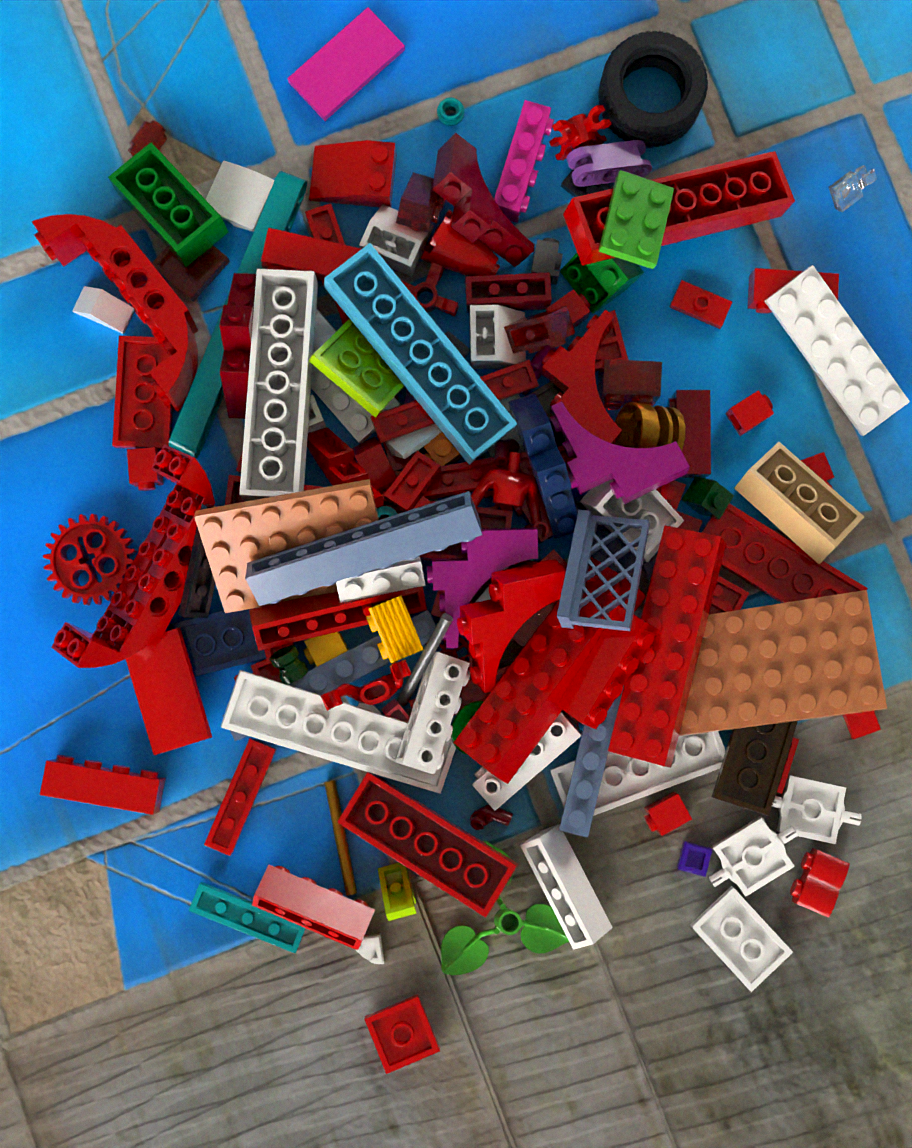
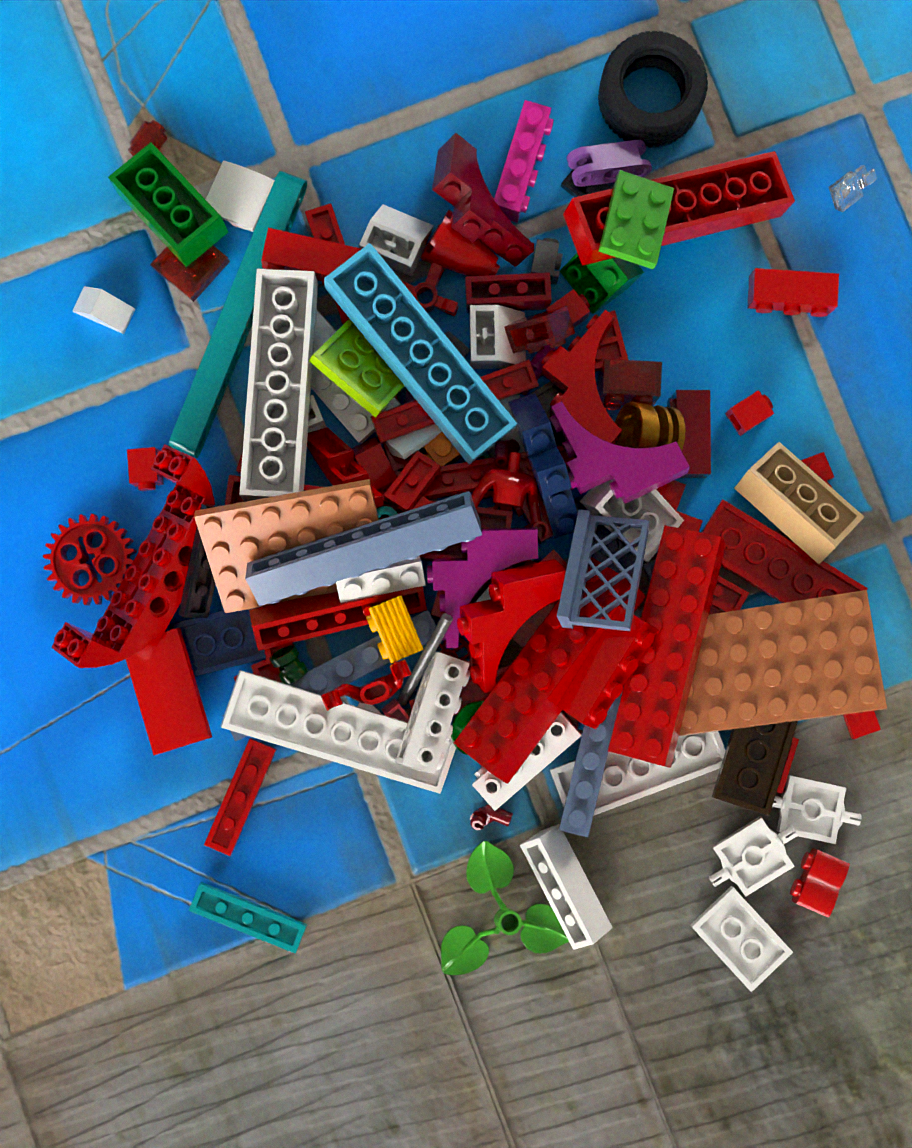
(103, 786): red brick -> none
(139, 284): red slope -> none
(139, 413): red plate -> none
(236, 339): dark red arch -> none
(313, 906): brick -> none
(324, 648): yellow brick -> none
(340, 838): pearl gold bar -> none
(346, 64): dark pink tile -> none
(354, 173): red slope -> none
(372, 948): white tile -> none
(397, 891): lime slope -> none
(402, 1034): red plate -> none
(420, 204): clear red brick -> none
(428, 844): red brick -> none
(450, 104): teal plate -> none
(579, 131): red pin -> none
(666, 814): red brick -> none
(694, 858): dark purple tile -> none
(700, 304): red plate -> none
(707, 497): dark green brick -> none
(837, 350): white plate -> none

